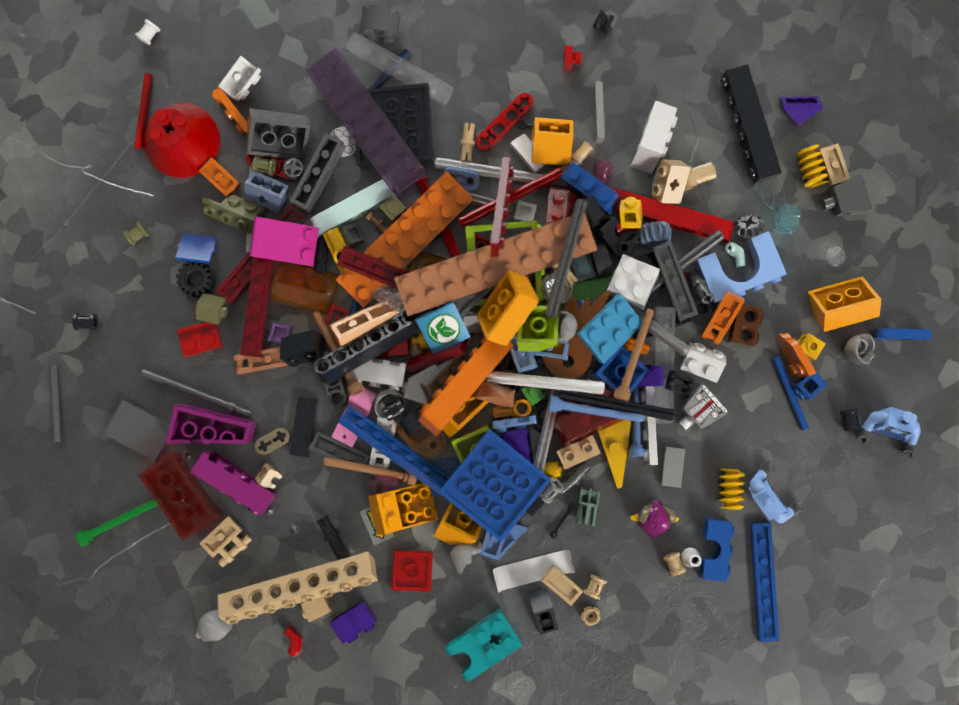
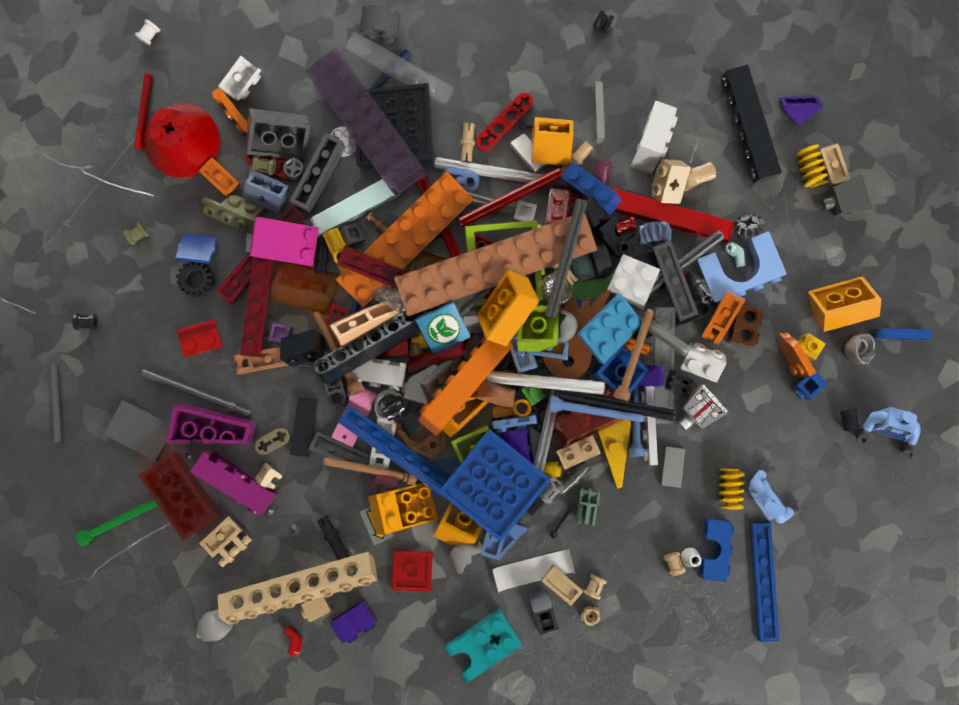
(211, 308): olive brick -> none
(392, 208): olive brick -> none
(501, 210): plate -> none
(571, 58): red tile -> none
(631, 209): yellow brick -> none
(655, 518): magenta hair -> none
(787, 219): clear light blue brick -> none
(790, 393): blue bar -> none

